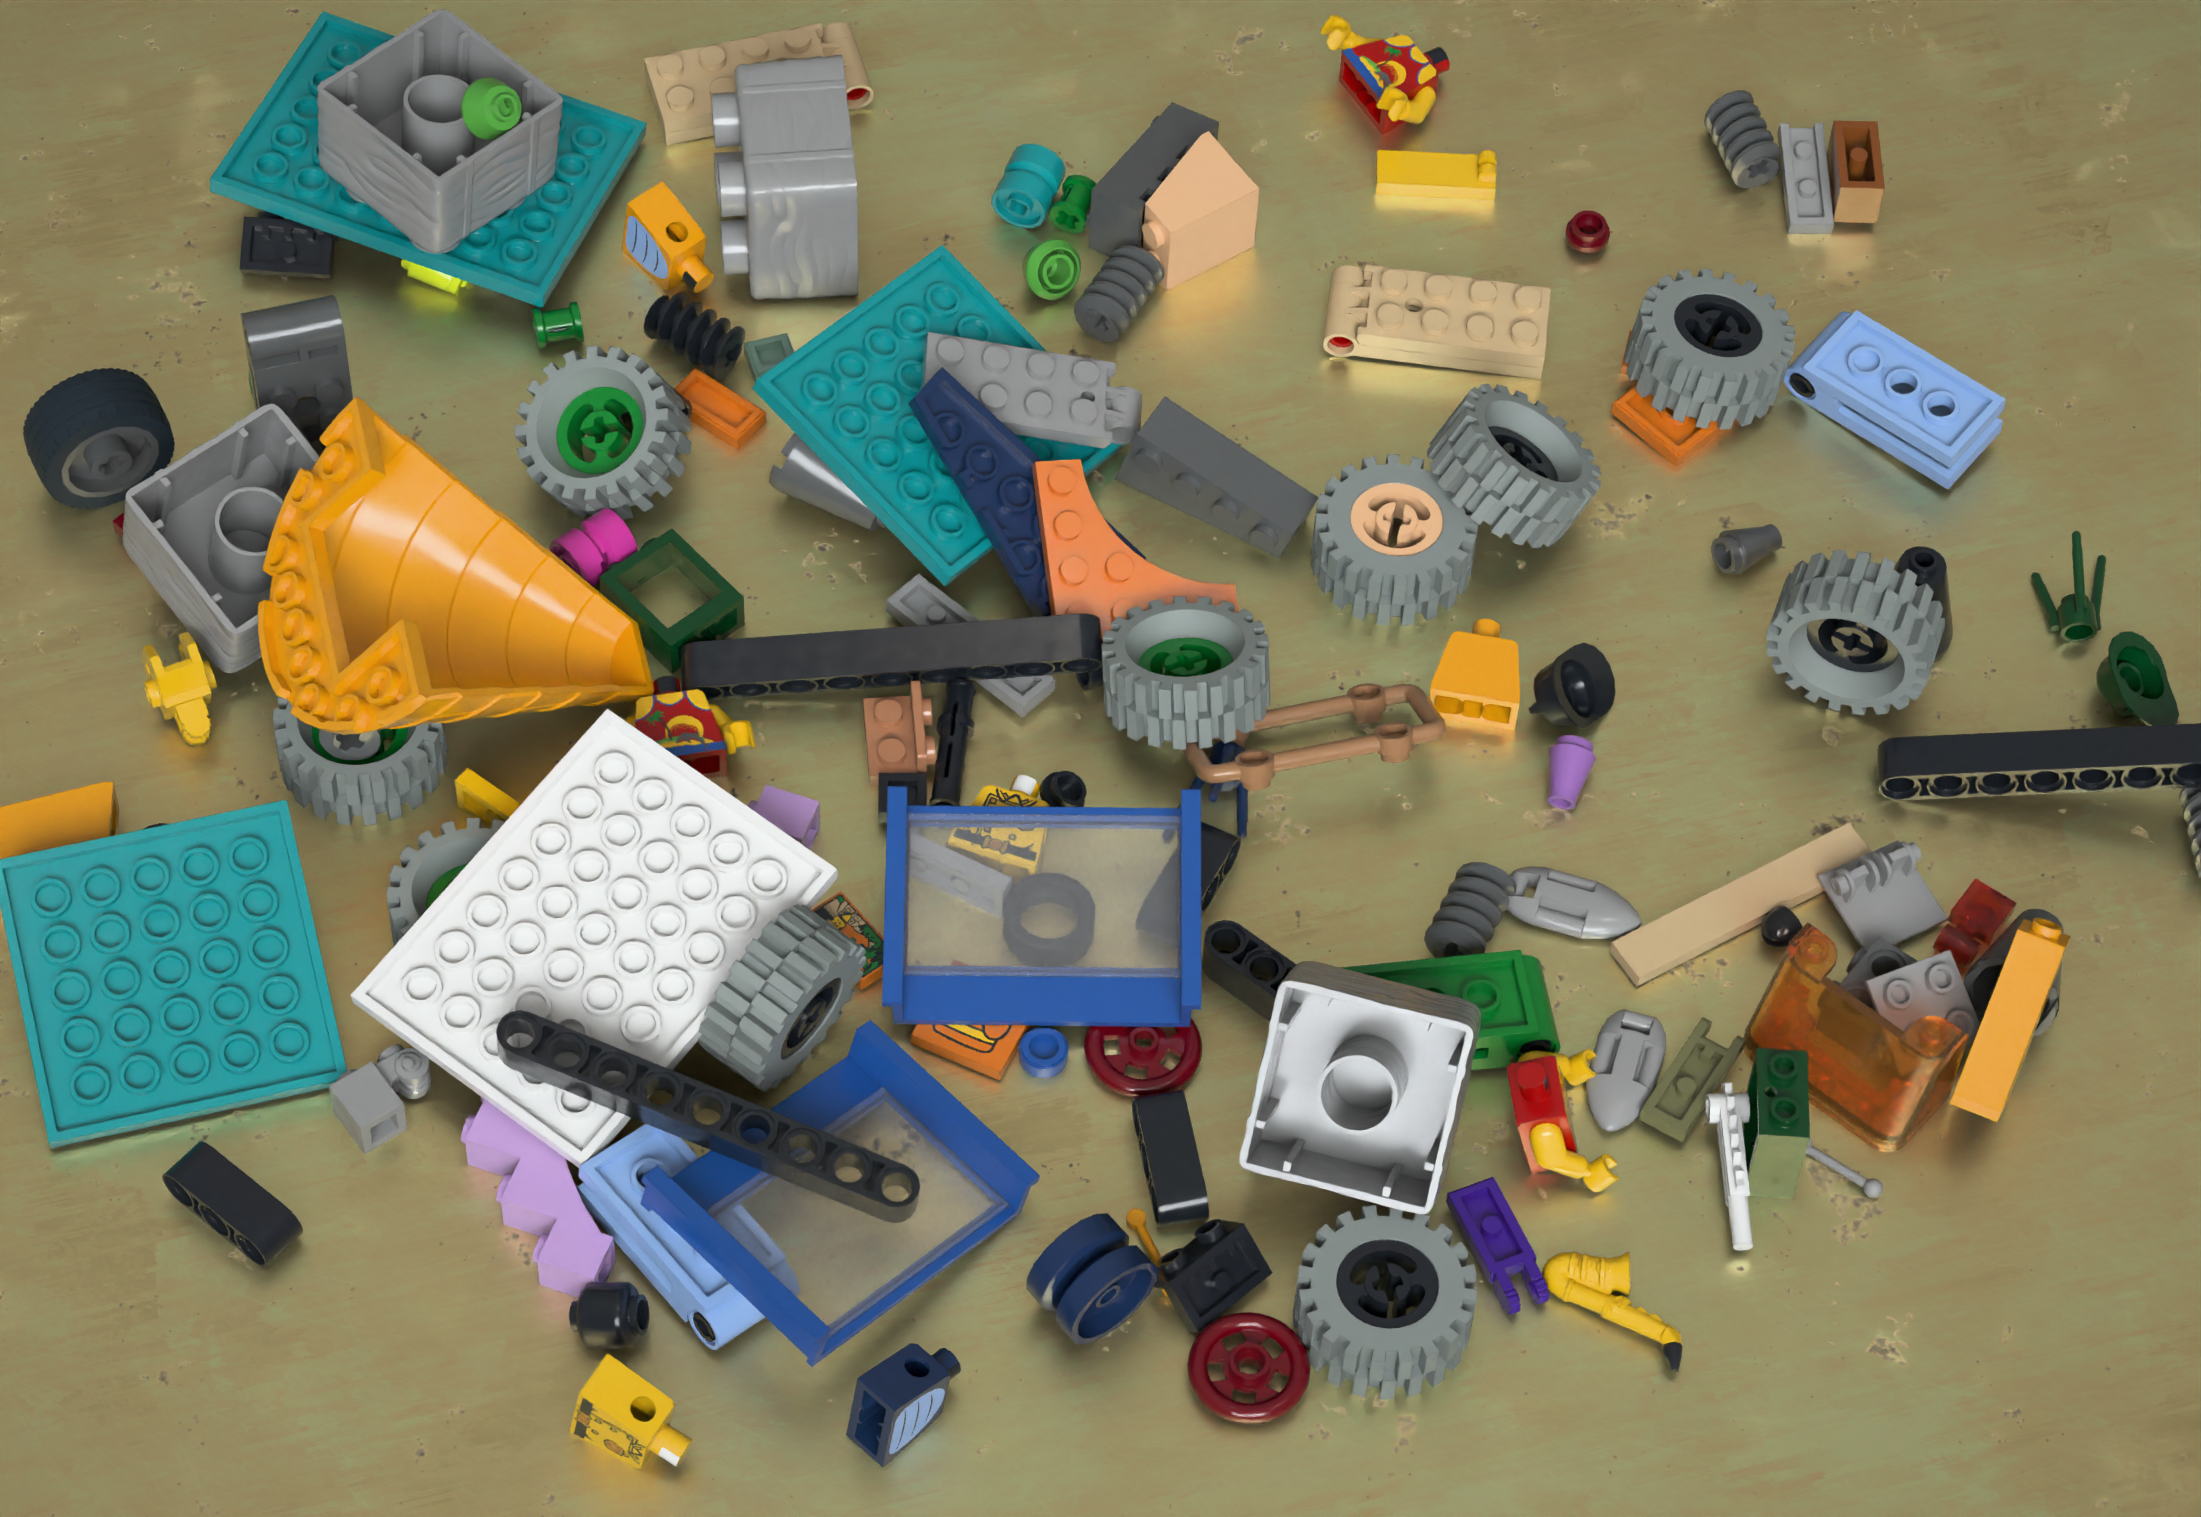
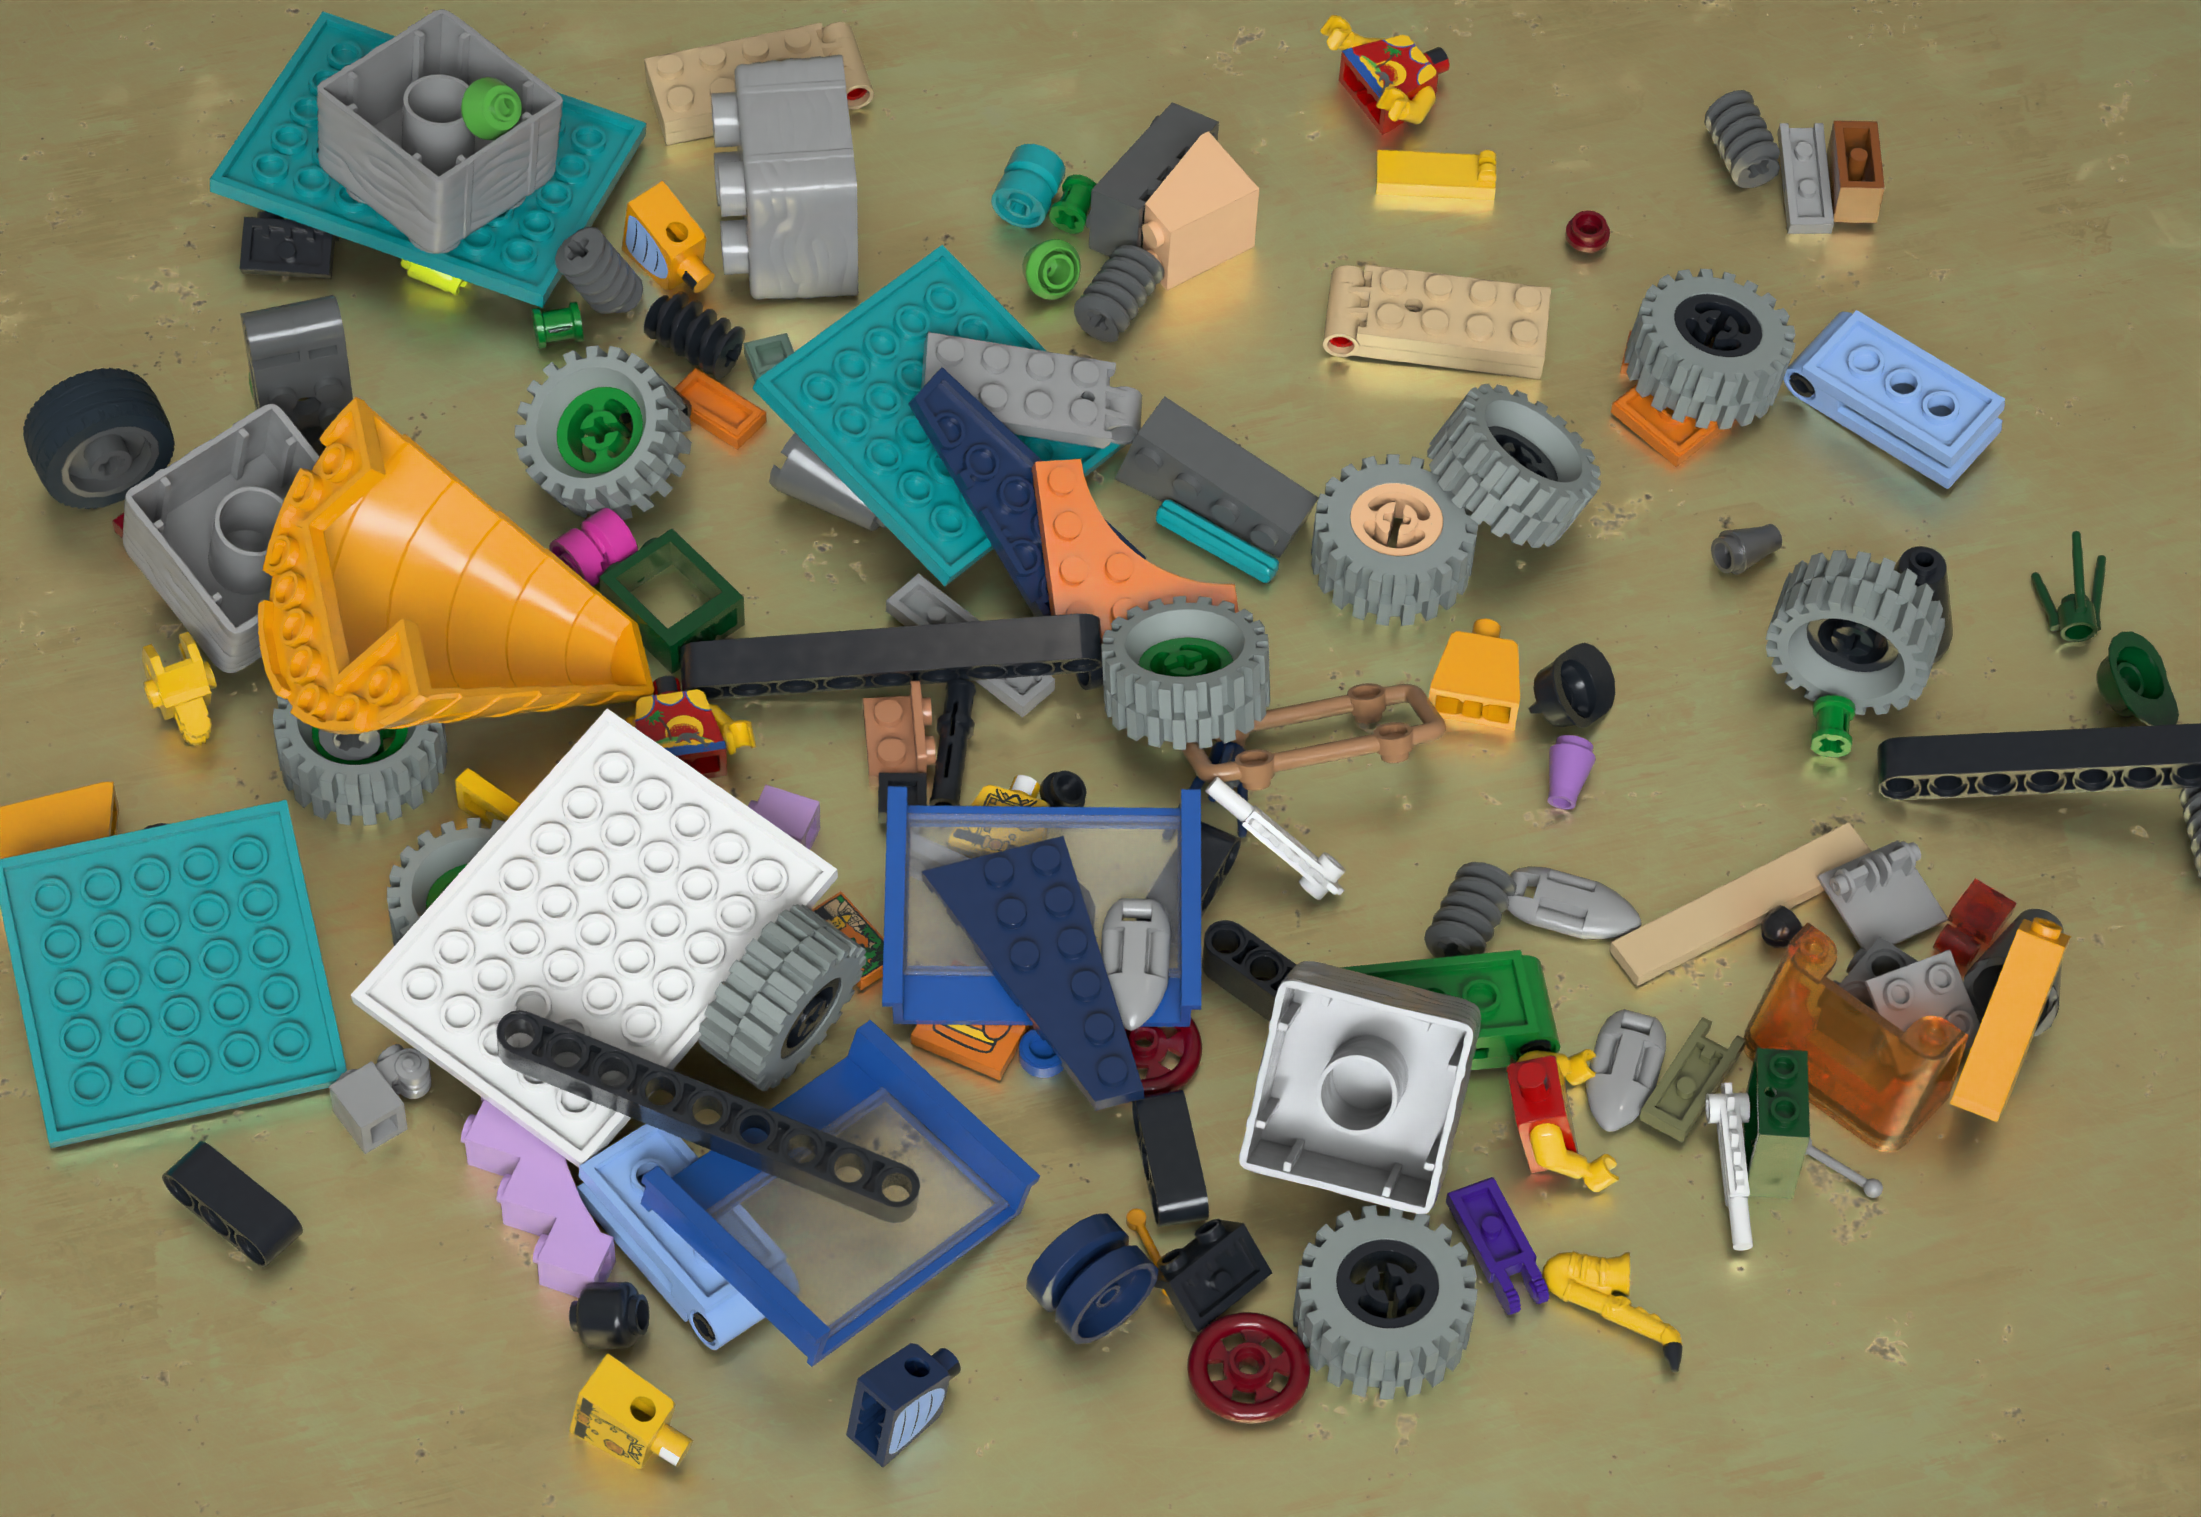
(599, 272): none -> dark grey piece
(1041, 947): none -> dark blue wing
(1136, 957): none -> light grey piece
(1217, 541): none -> teal axle
(1318, 874): none -> white piece
(1832, 726): none -> green bush

